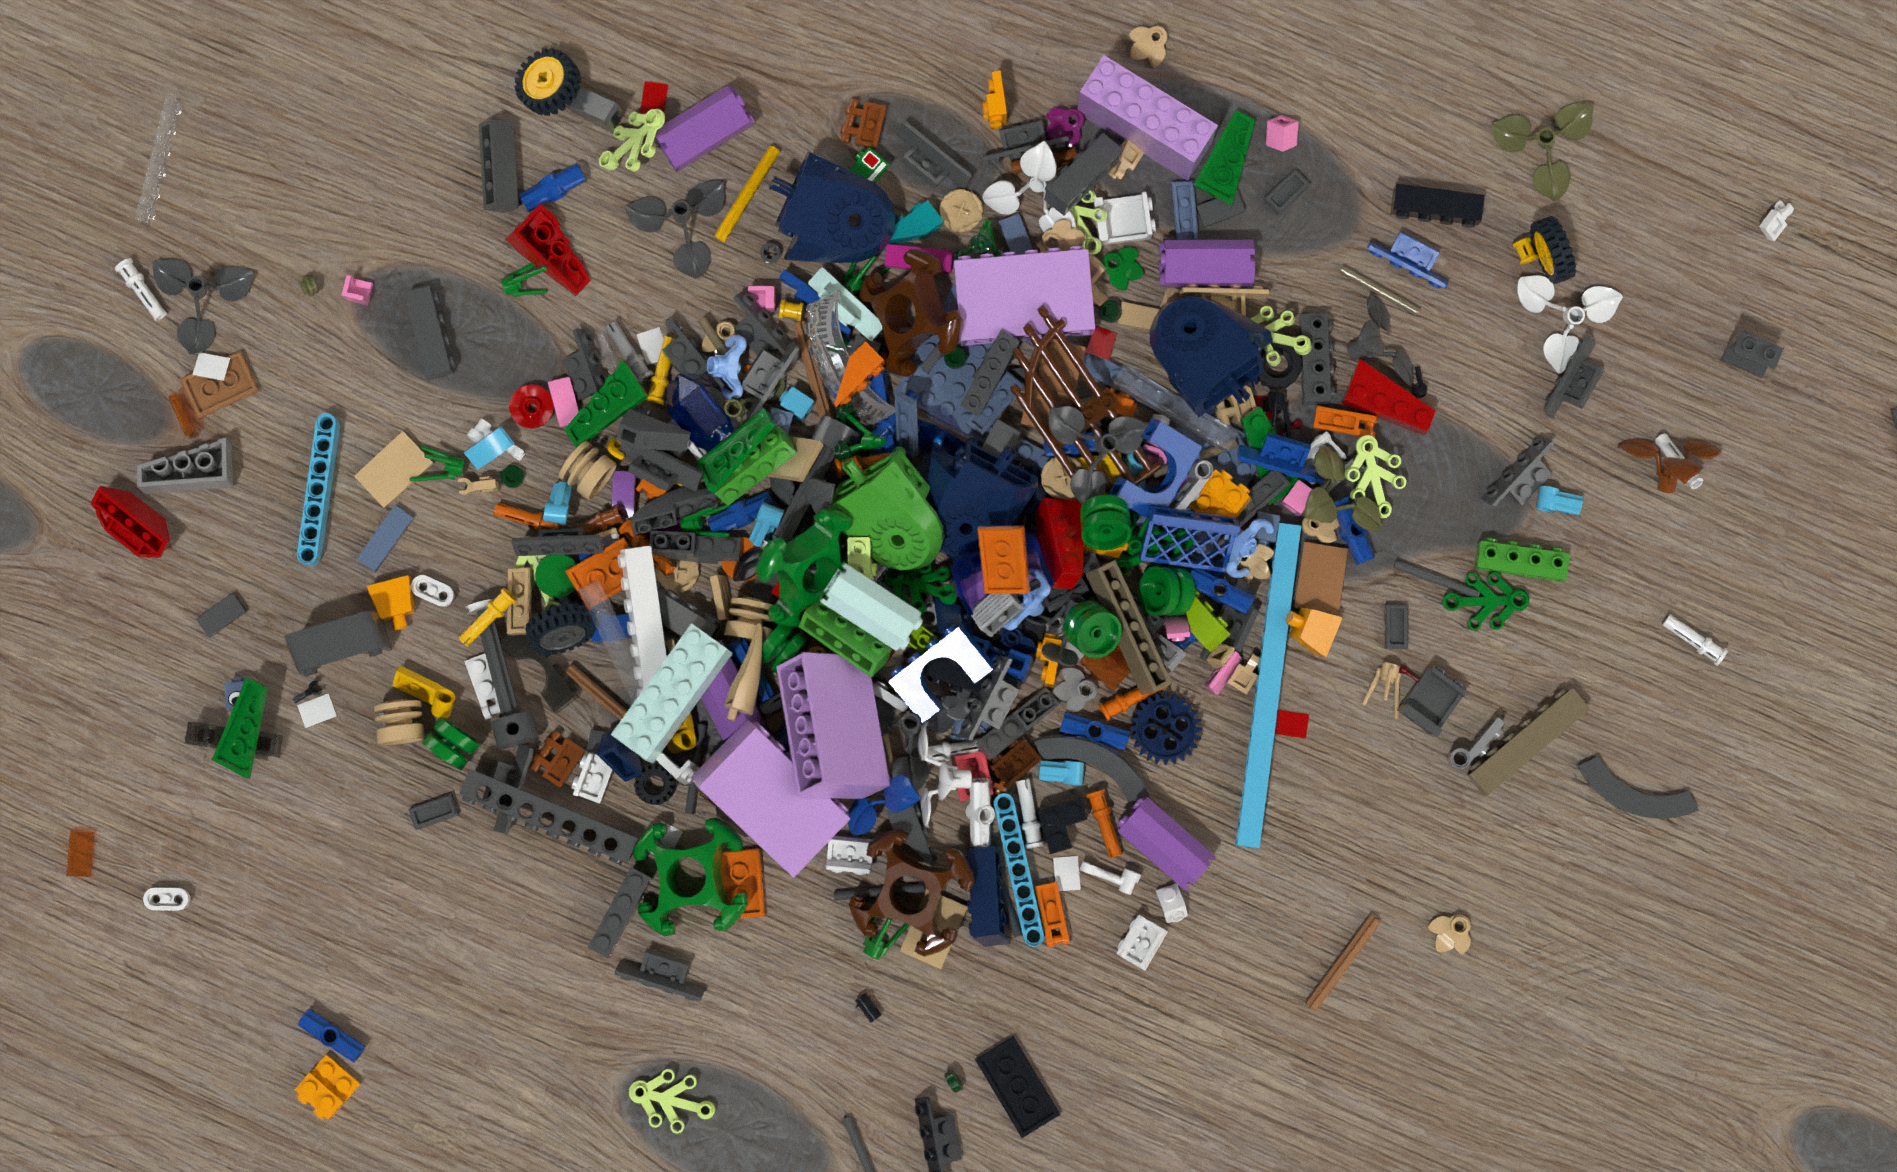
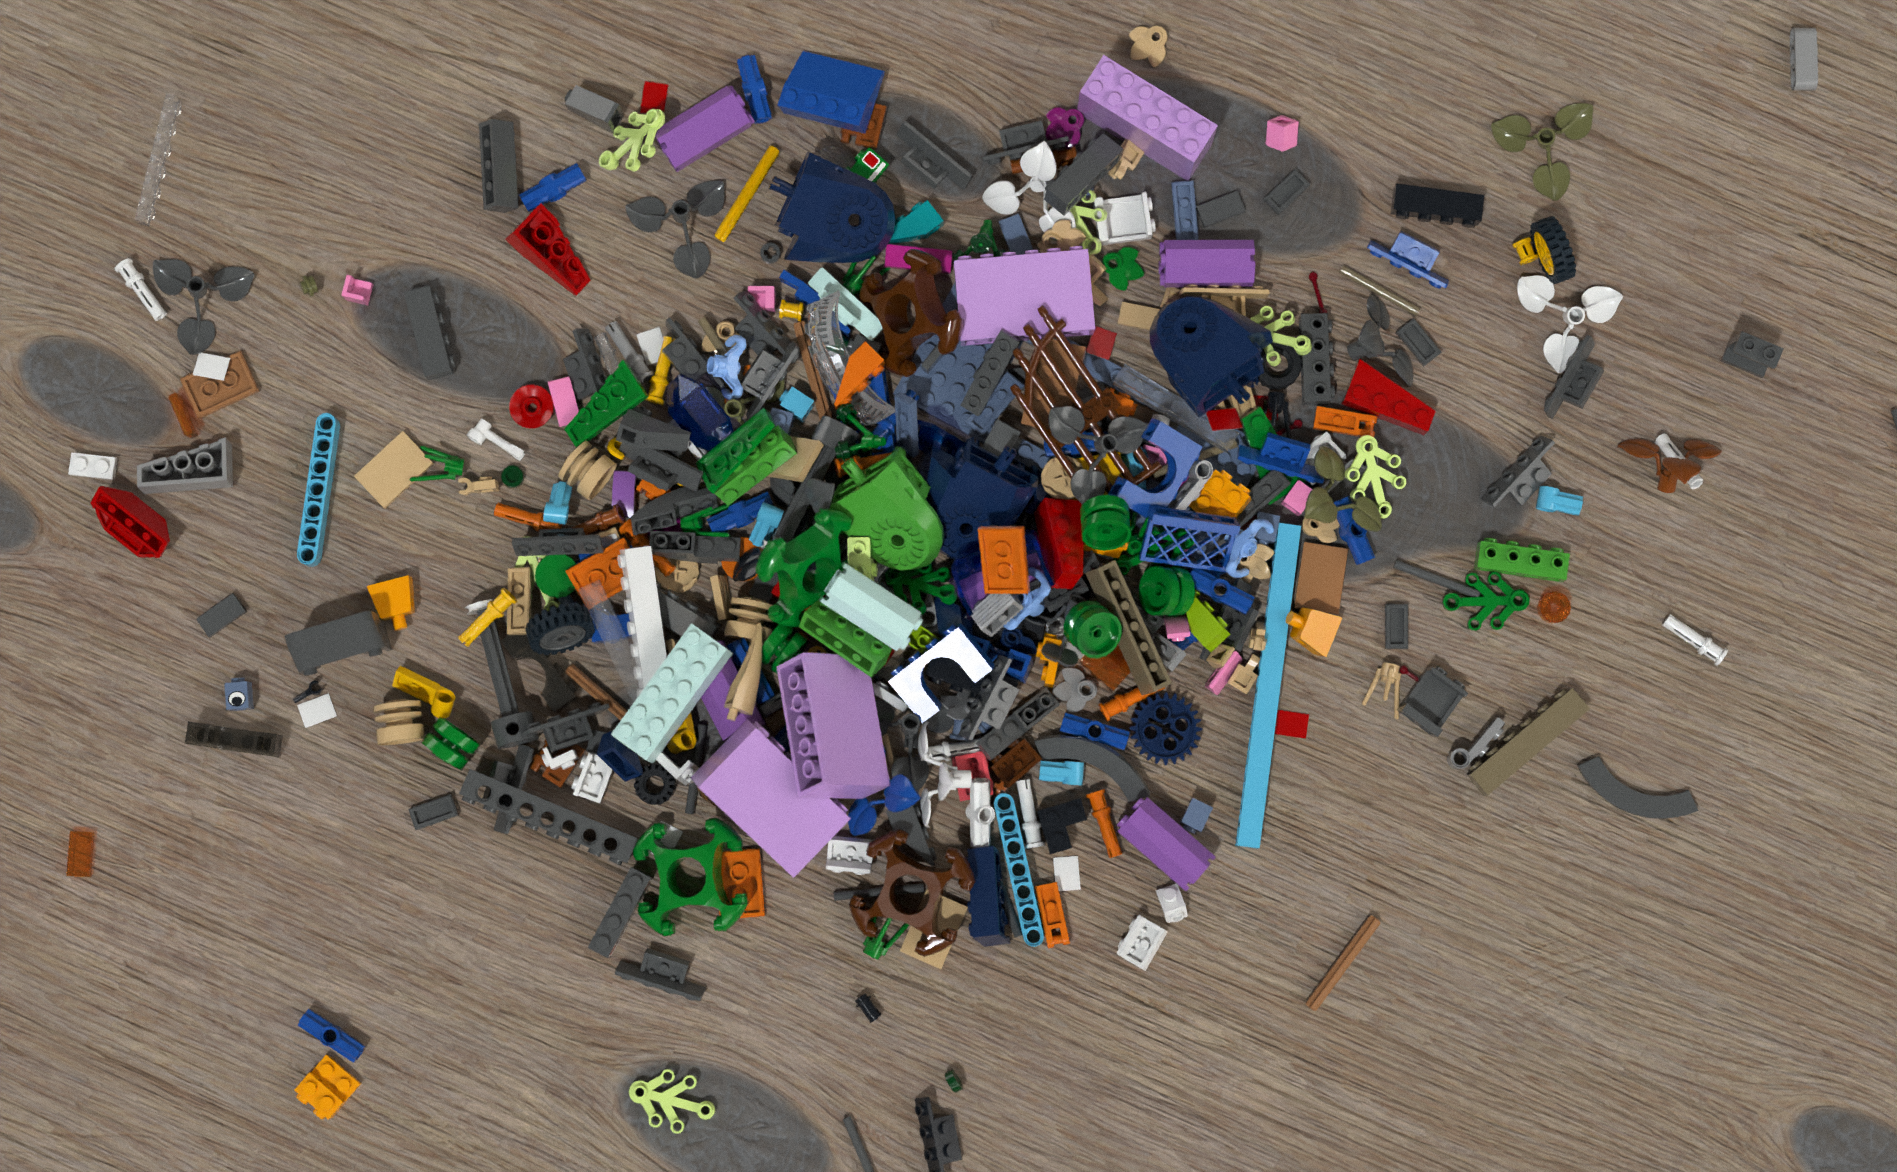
(92, 466): none -> white plate
(167, 899): white plate -> none
(241, 734): green wing -> none
(385, 538): sand blue tile -> none
(433, 590): white plate -> none
(483, 684): white plate -> none
(489, 448): medium azure slope -> none
(513, 282): green plant -> none
(547, 82): wheel -> none
(565, 760): none -> white bracket
(568, 730): none -> dark grey bracket
(754, 89): none -> blue piece
(831, 91): none -> blue slope
(955, 359): dark green tile -> none
(961, 211): tan tile -> none
(995, 108): light orange plate -> none
(1017, 1087): black tile -> none
(1110, 311): dark green tile -> none
(1126, 881): white brick -> none
(1195, 816): none -> sand blue brick
(1224, 166): green wing -> none
(1224, 419): none -> red sticker
(1257, 637): none -> tan plate
(1313, 277): none -> dark red hinge
(1418, 342): none -> dark grey tile
(1420, 390): black hand -> none
(1449, 936): tan plate -> none
(1544, 607): none -> clear orange wheel
(1775, 220): white plate -> none
(1803, 59): none -> light grey beam

